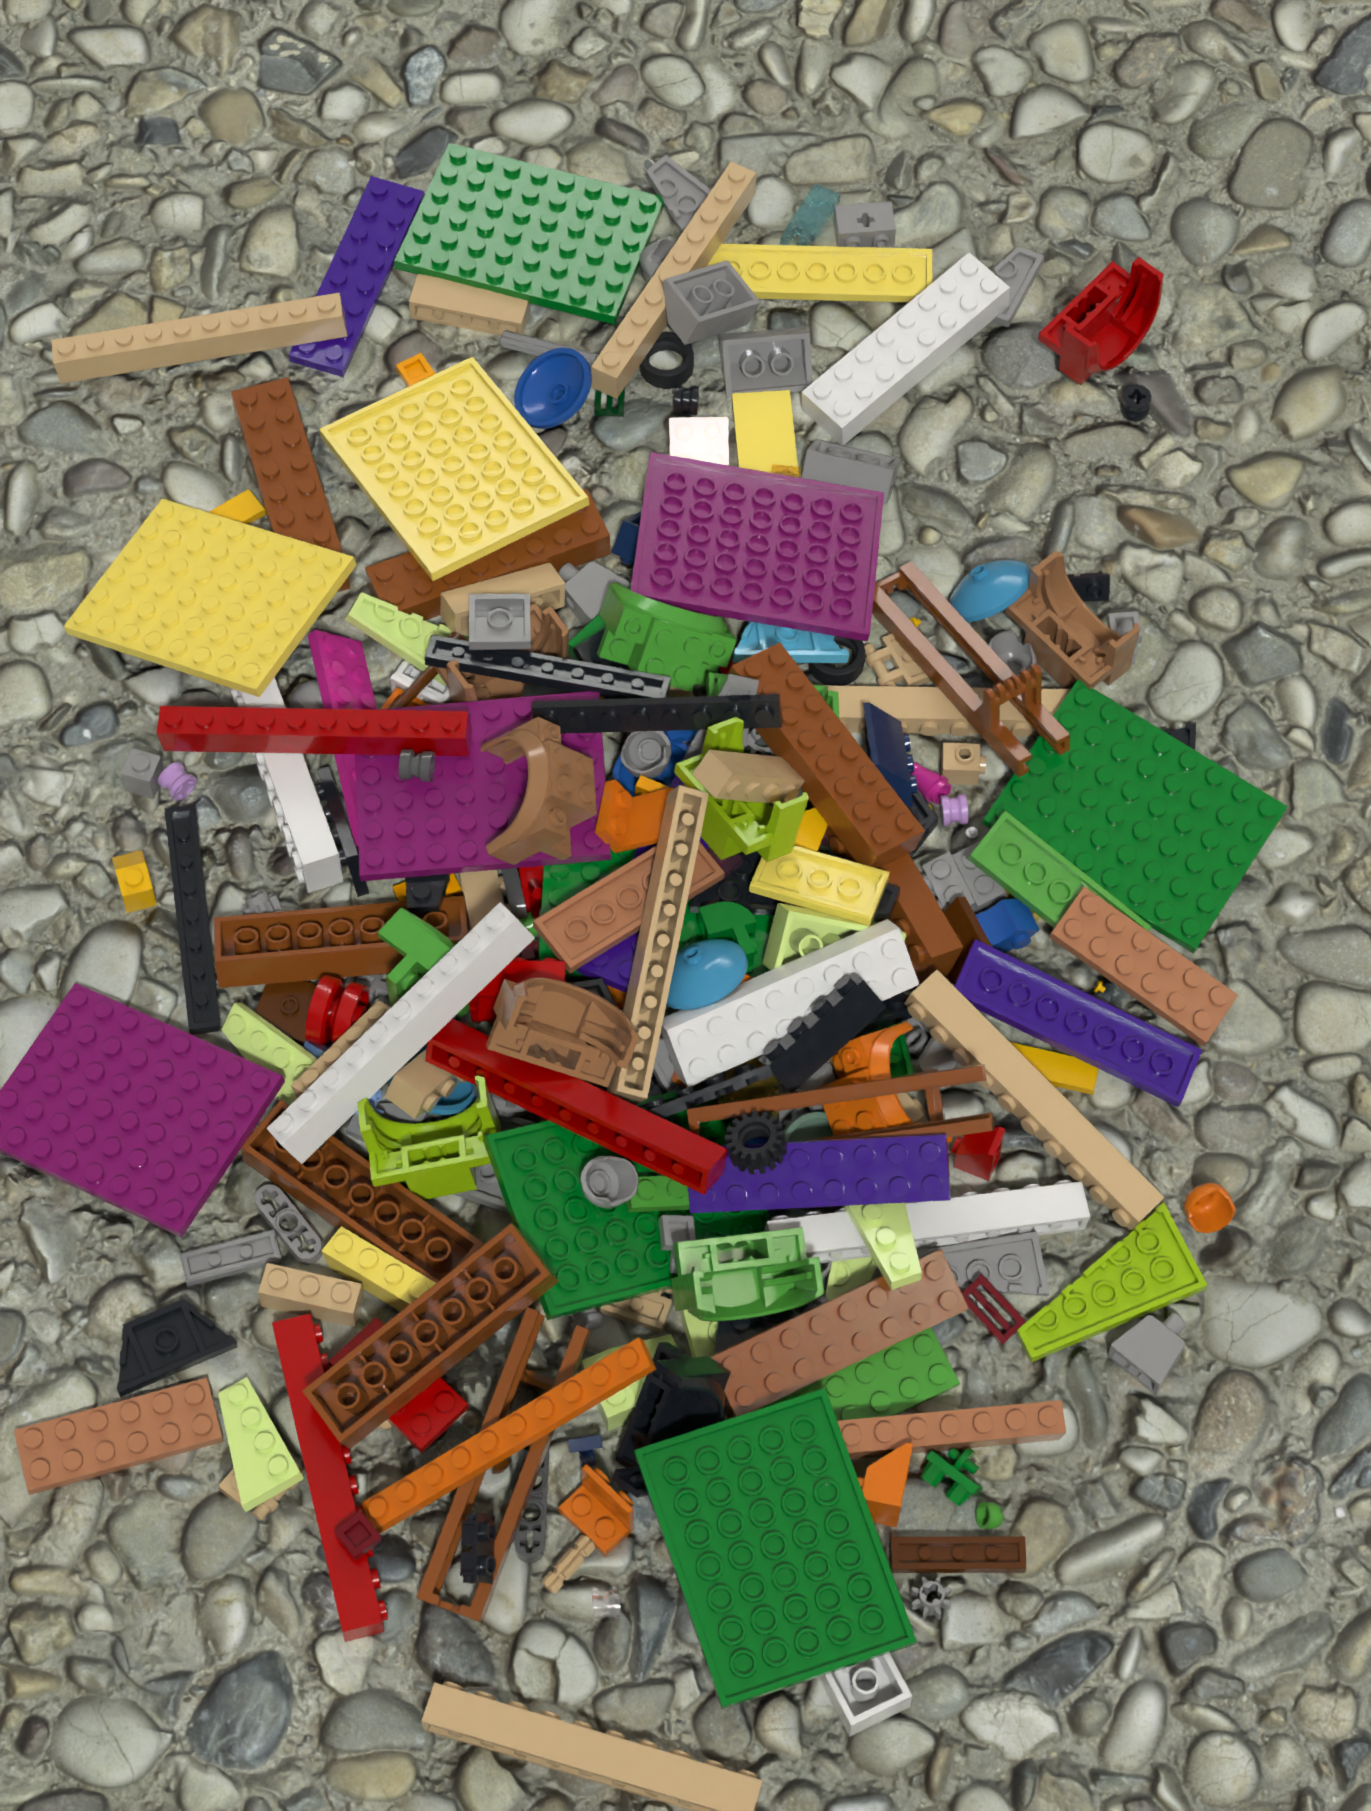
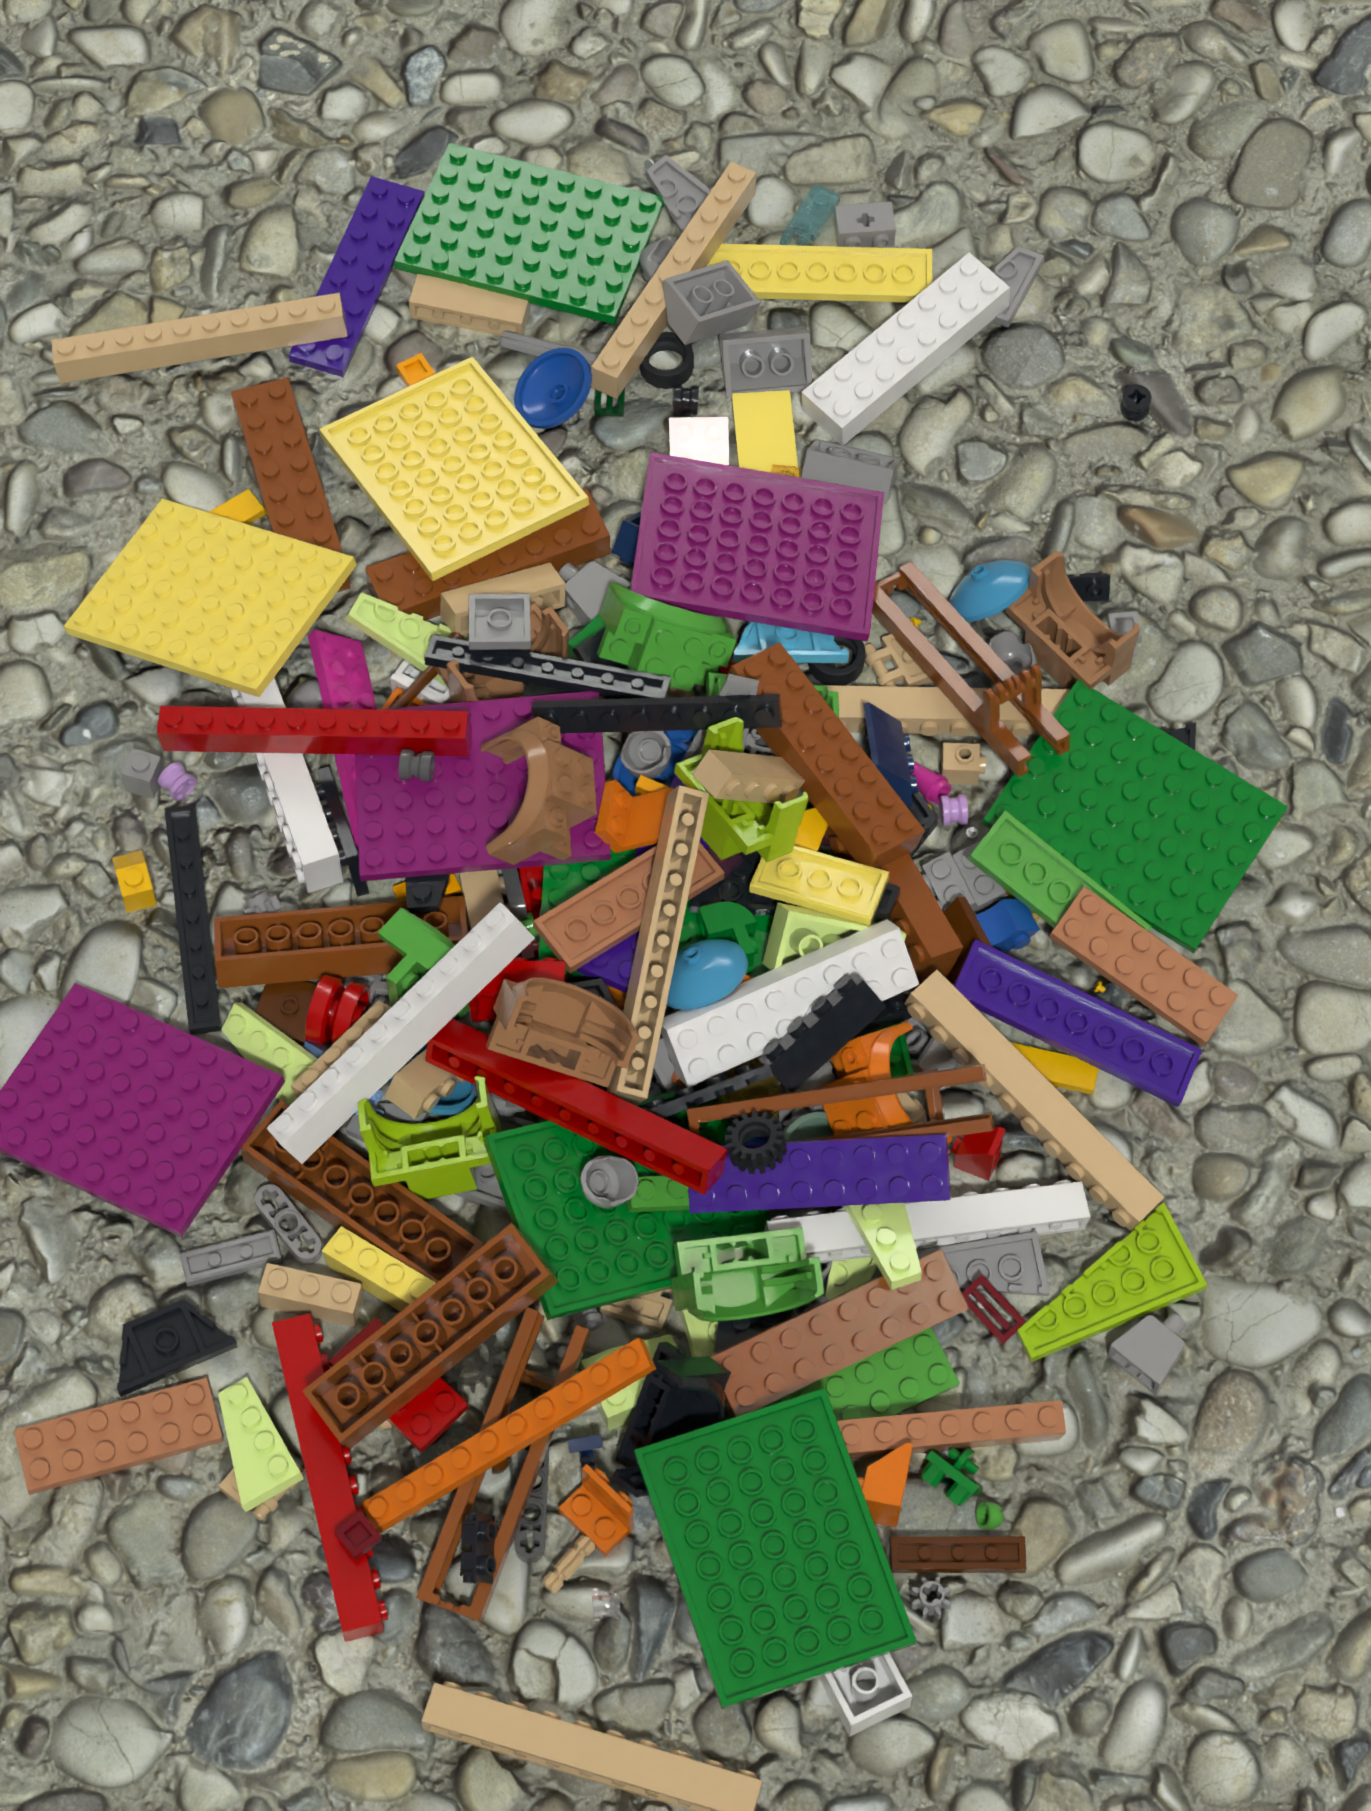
(672, 1230): light grey plate -> none
(1094, 332): red piece -> none
(1209, 1208): orange hair -> none

